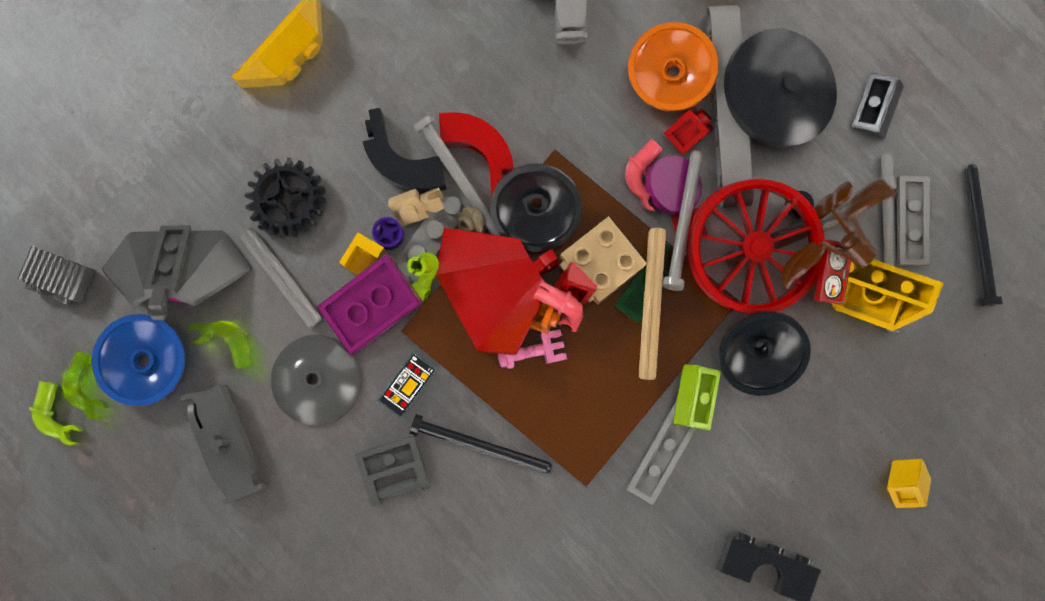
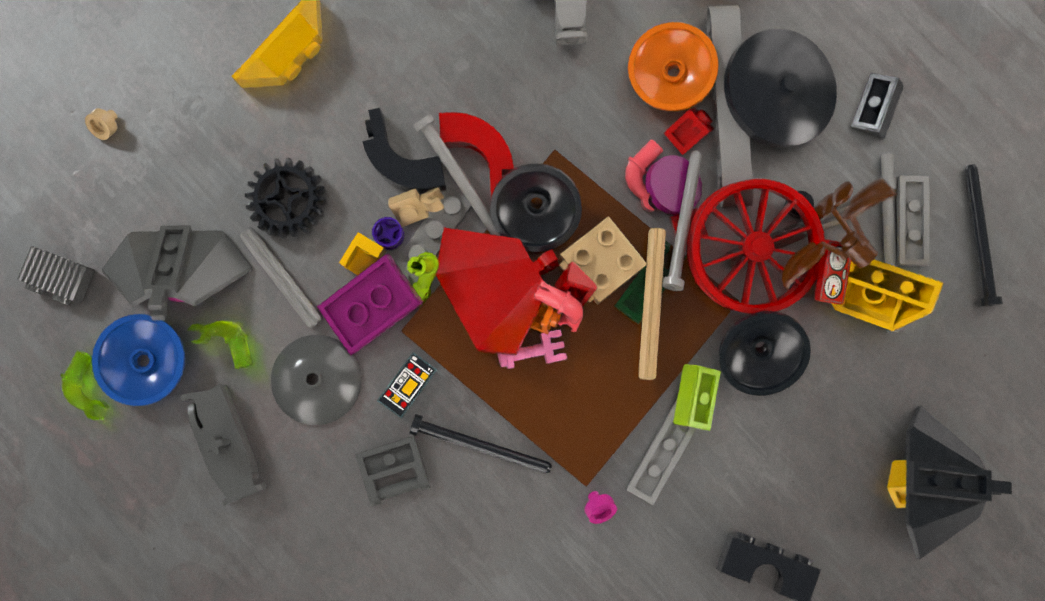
(42, 415): lime piece -> none
(101, 123): none -> tan tile
(470, 219): dark tan plate -> none
(600, 507): none -> dark pink tile
(943, 484): none -> black panel

